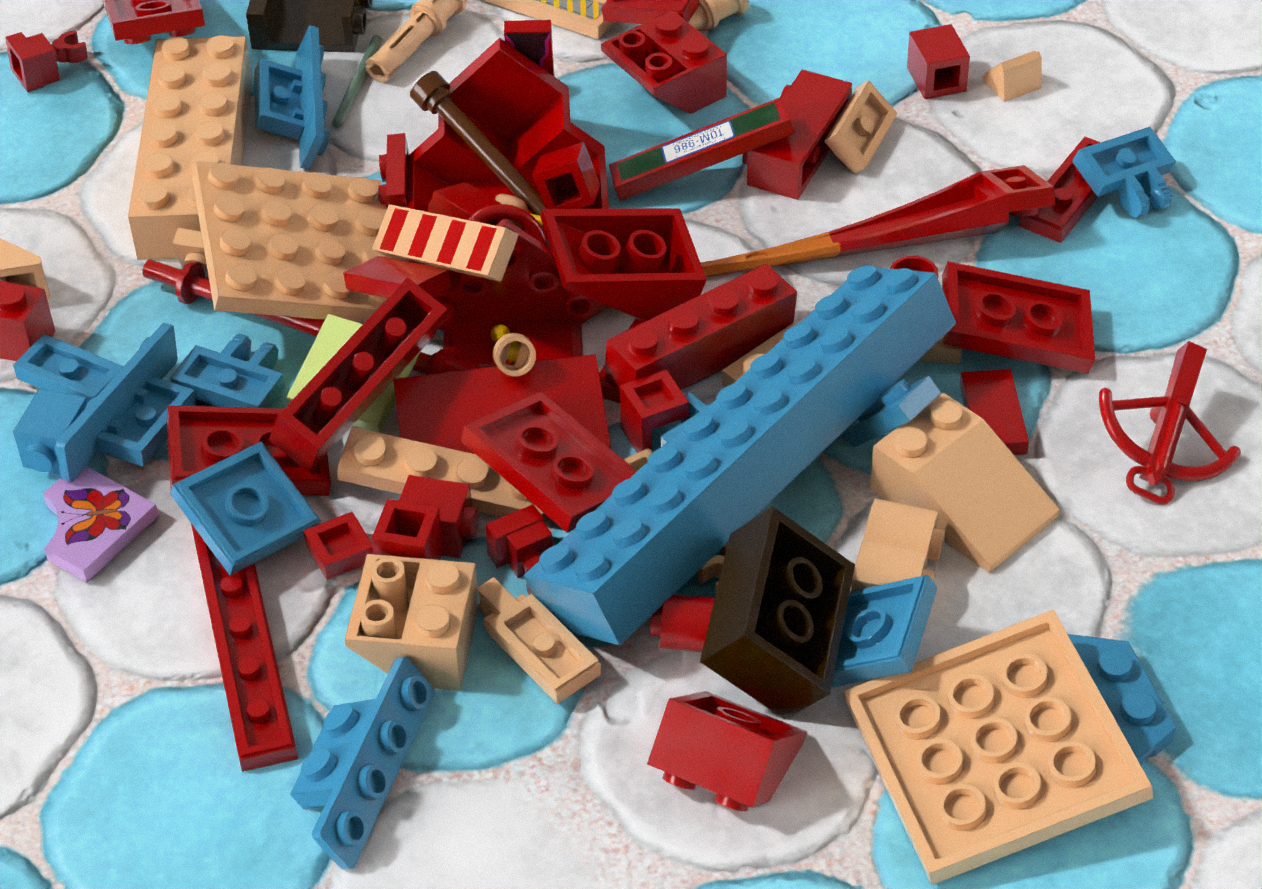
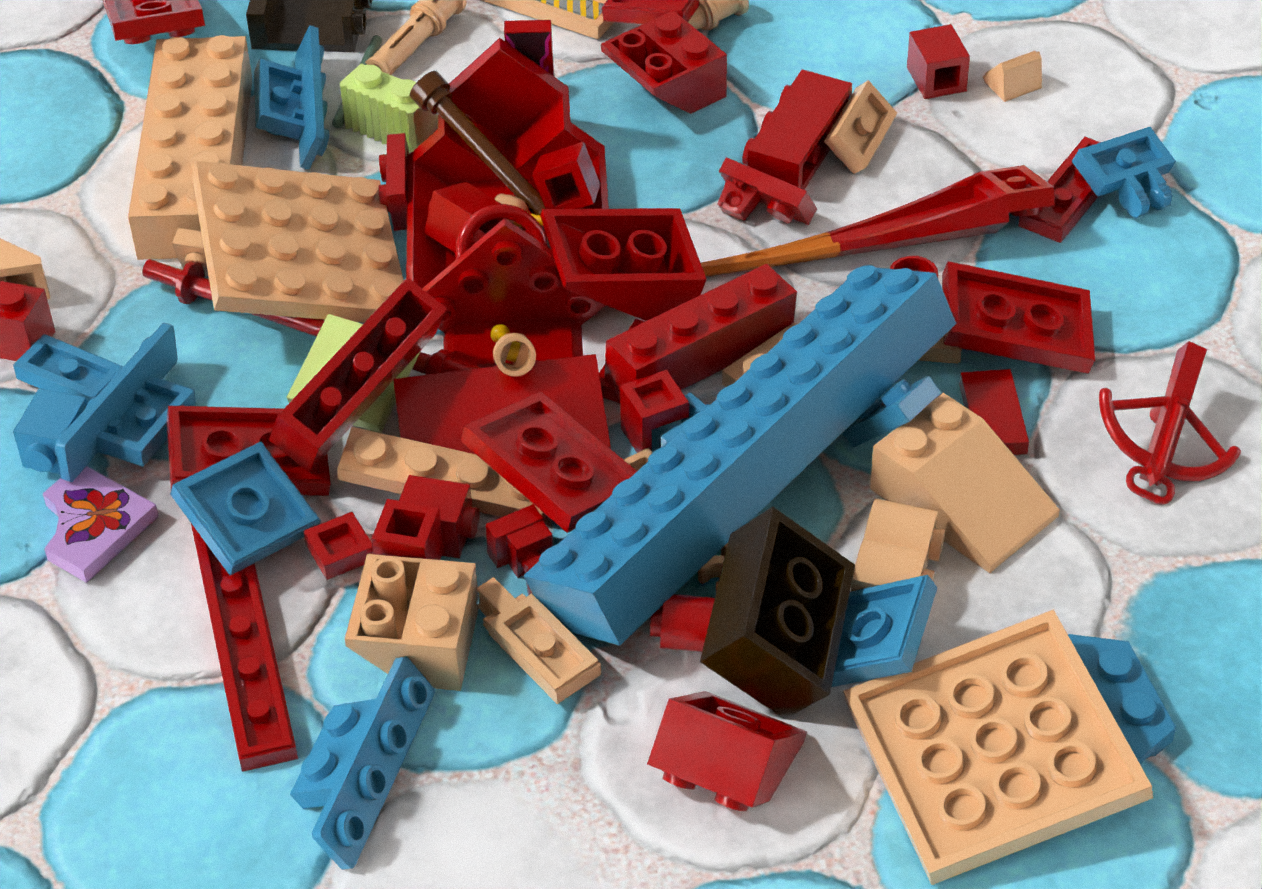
(36, 60): red piece -> none
(228, 378): dark azure hinge -> none
(382, 106): none -> yellowish green brick
(383, 275): red tile -> none
(445, 242): light nougat tile -> none
(701, 149): tile -> none
(748, 187): none -> red hinge

